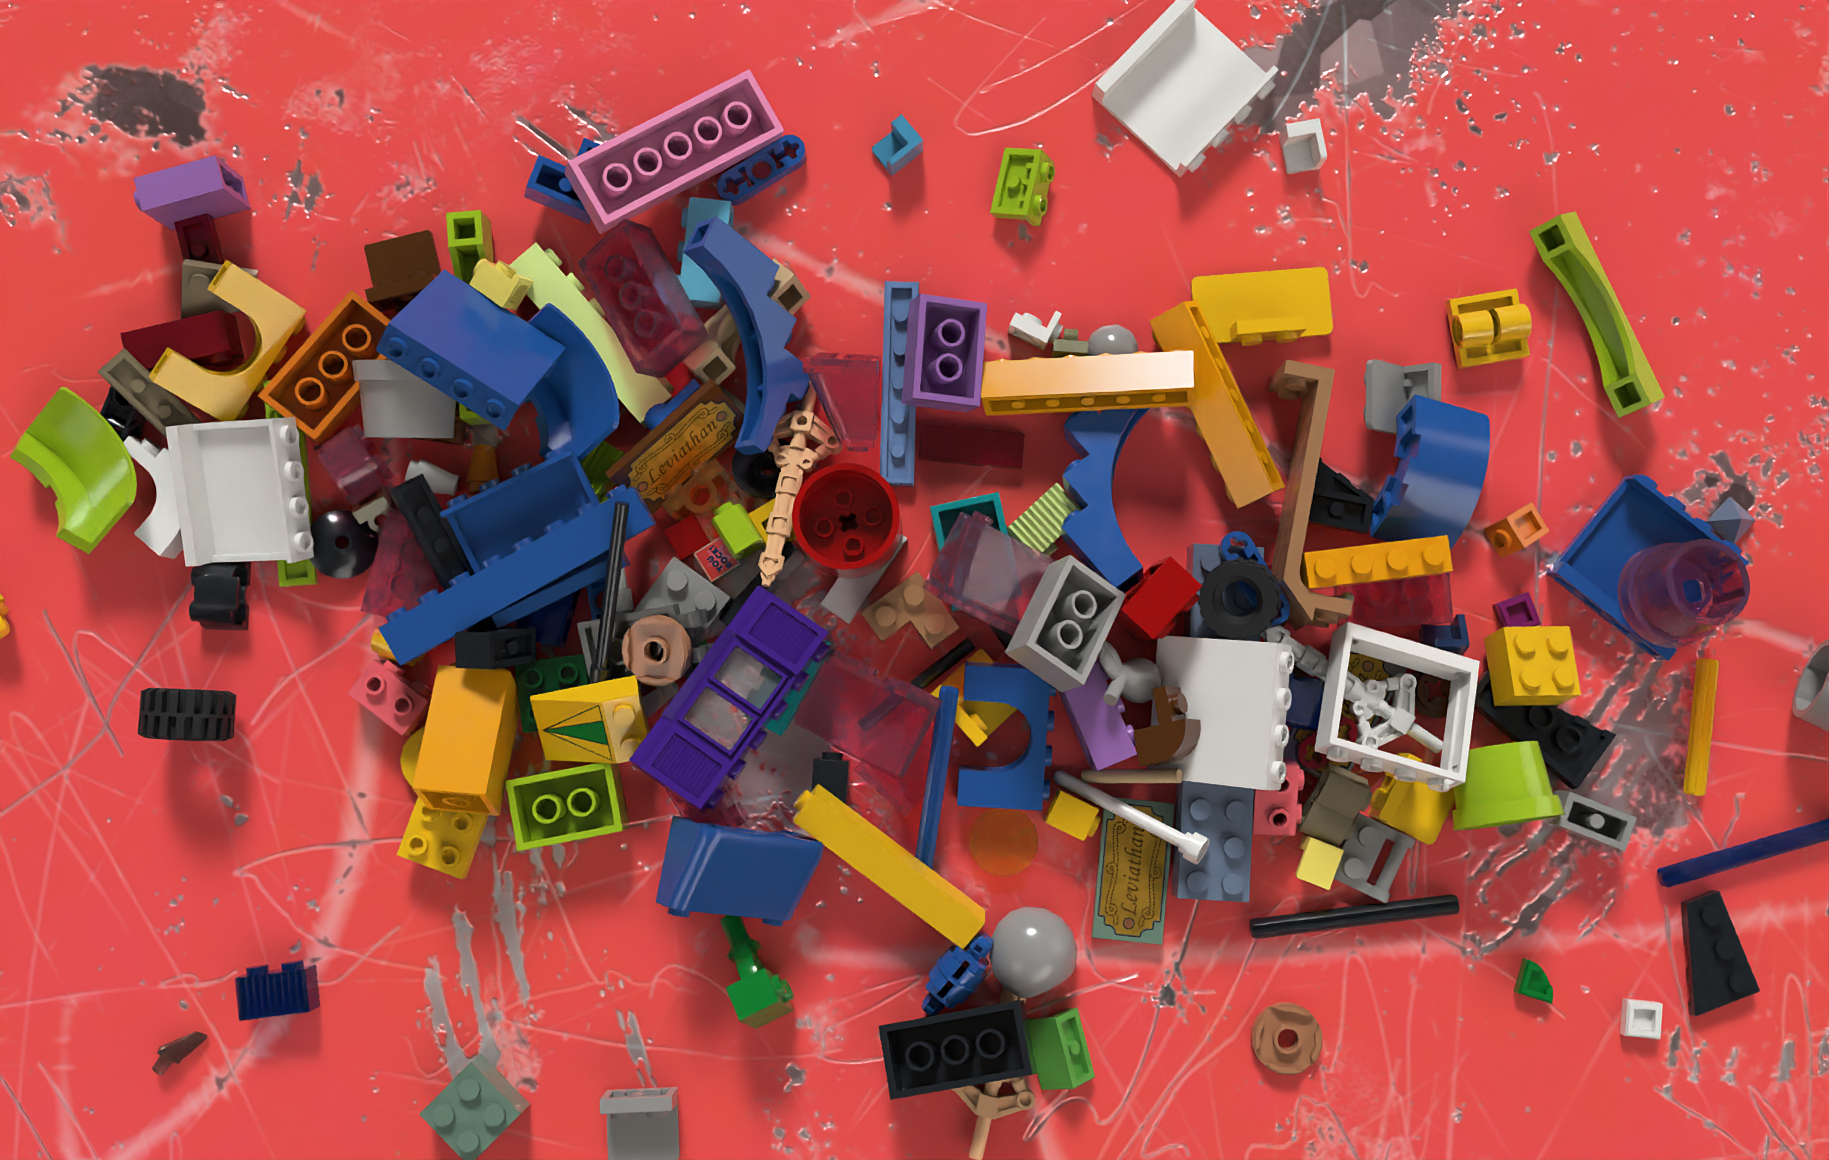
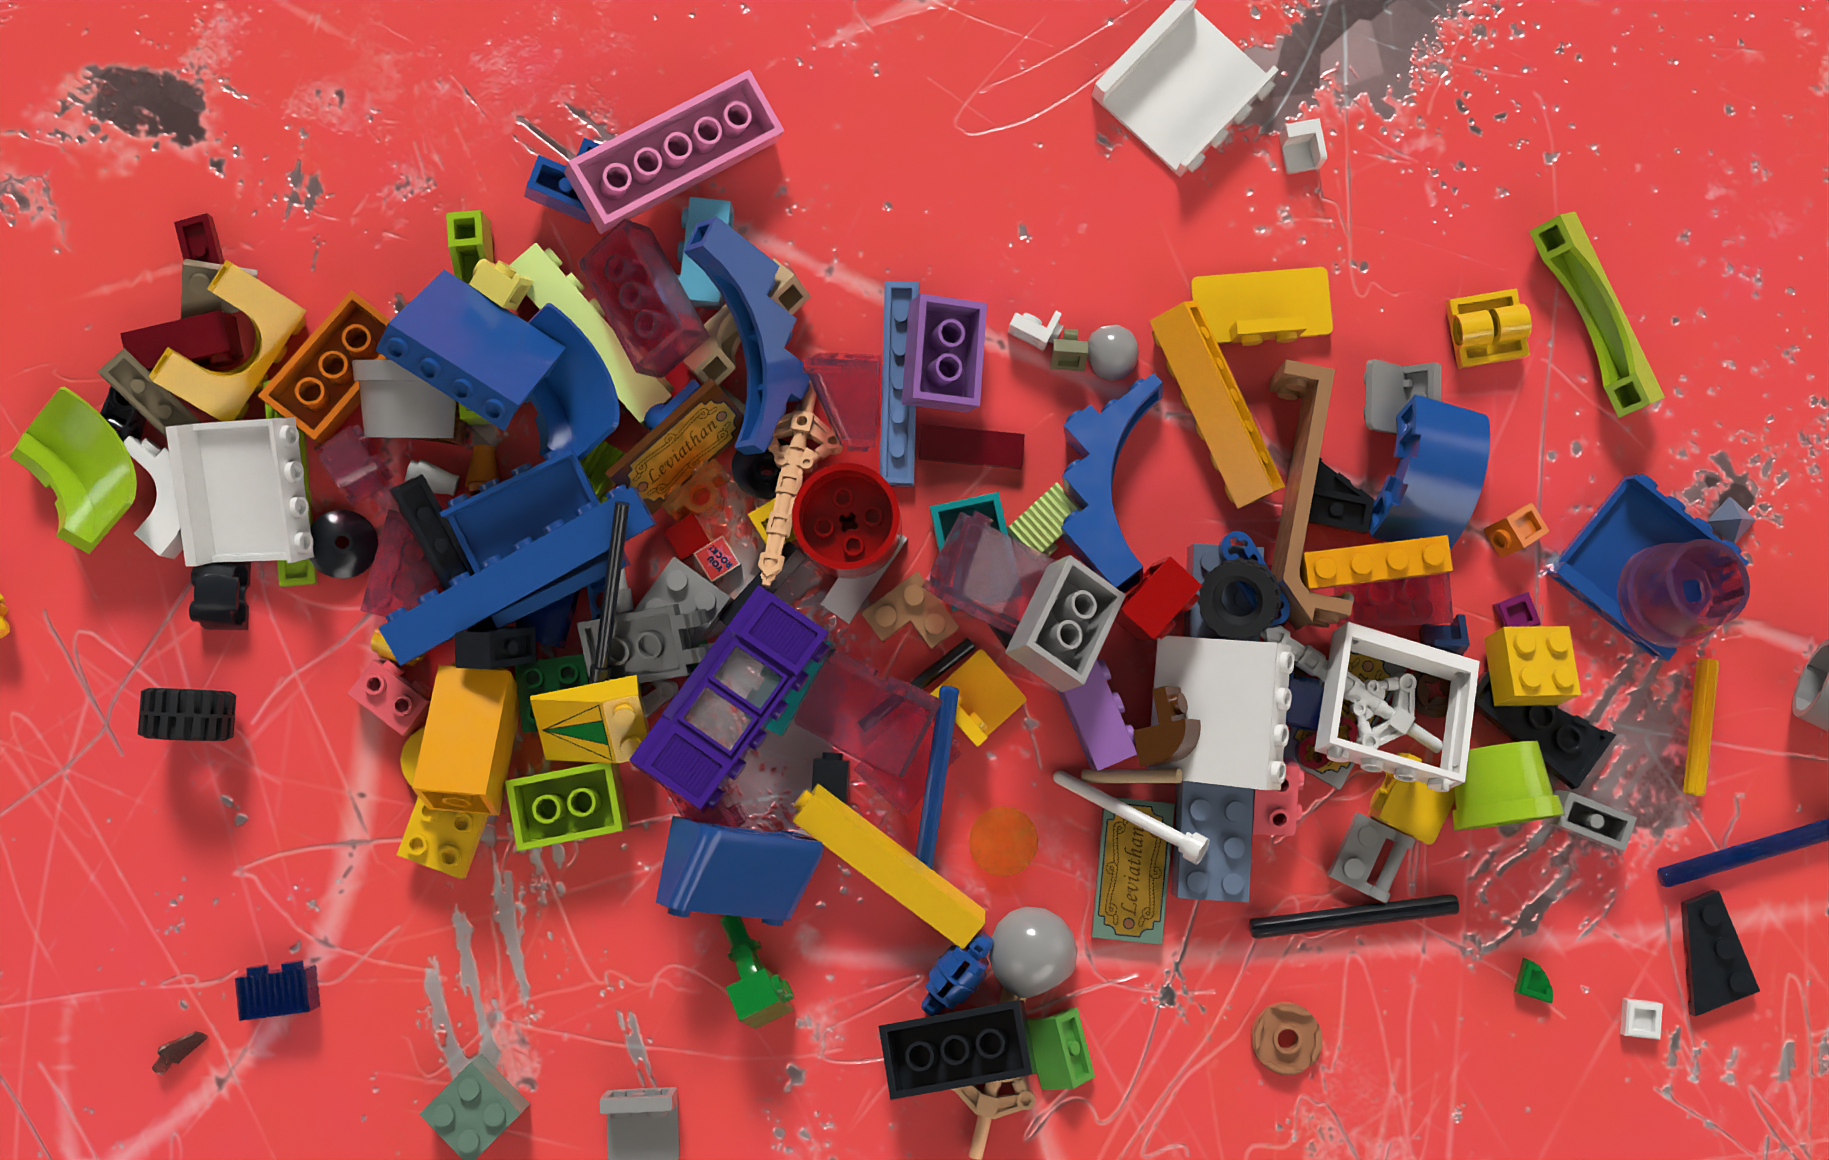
(191, 191): medium lavender brick -> none
(373, 506): olive tile -> none
(401, 269): reddish brown bracket -> none
(675, 645): nougat tile -> none
(737, 530): lime brick -> none
(788, 166): blue beam -> none
(898, 146): dark azure panel -> none
(1022, 781): blue arch -> none
(1023, 185): lime bracket -> none
(1072, 815): yellow brick -> none
(1088, 383): light orange brick -> none
(1130, 679): light grey piece -> none
(1318, 862): light yellow panel -> none
(1334, 805): dark tan brick -> none

